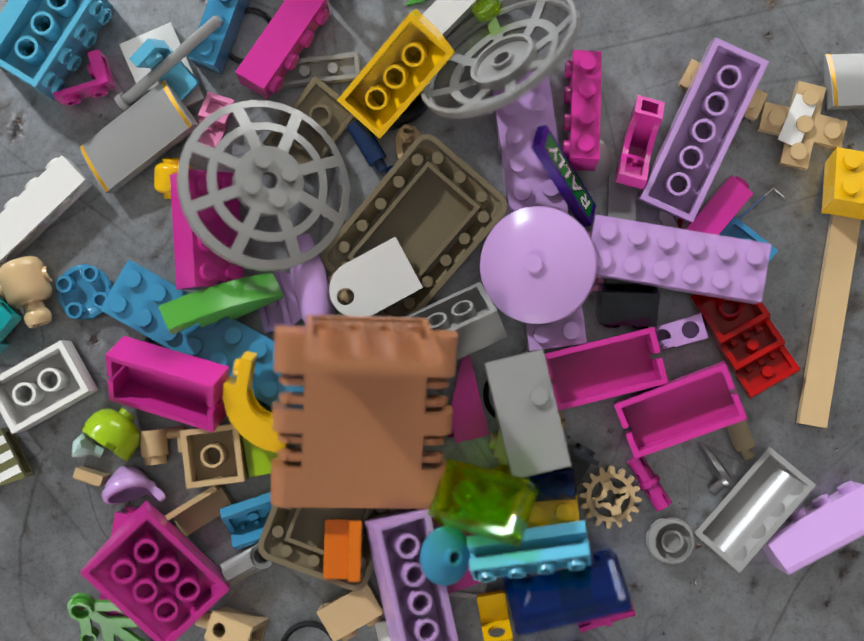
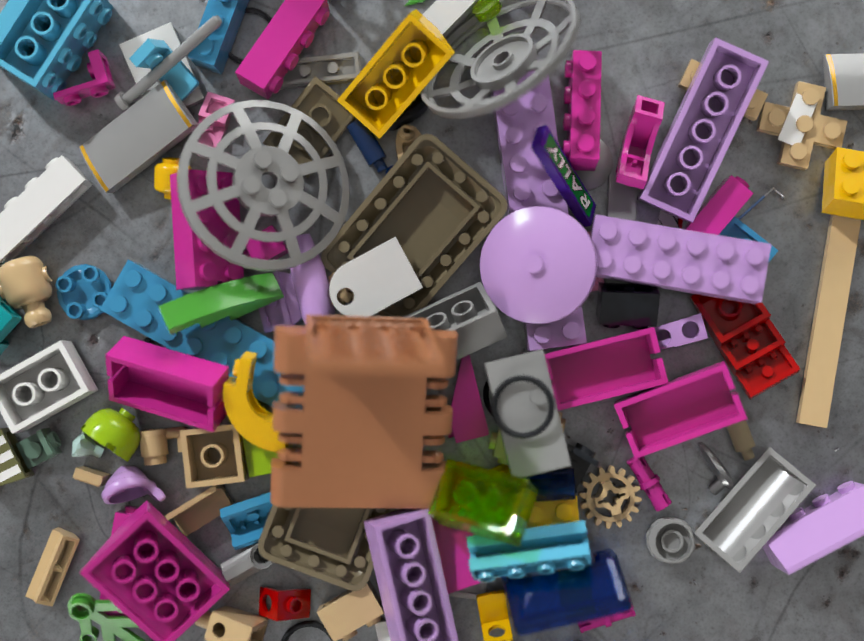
(39, 447): none -> sand green bracket
(52, 567): none -> tan piece
(265, 250): none -> dark pink brick
(285, 603): none -> red bracket
(342, 549): orange panel -> none
(437, 552): dark azure dish -> none
(541, 385): none -> black tyre

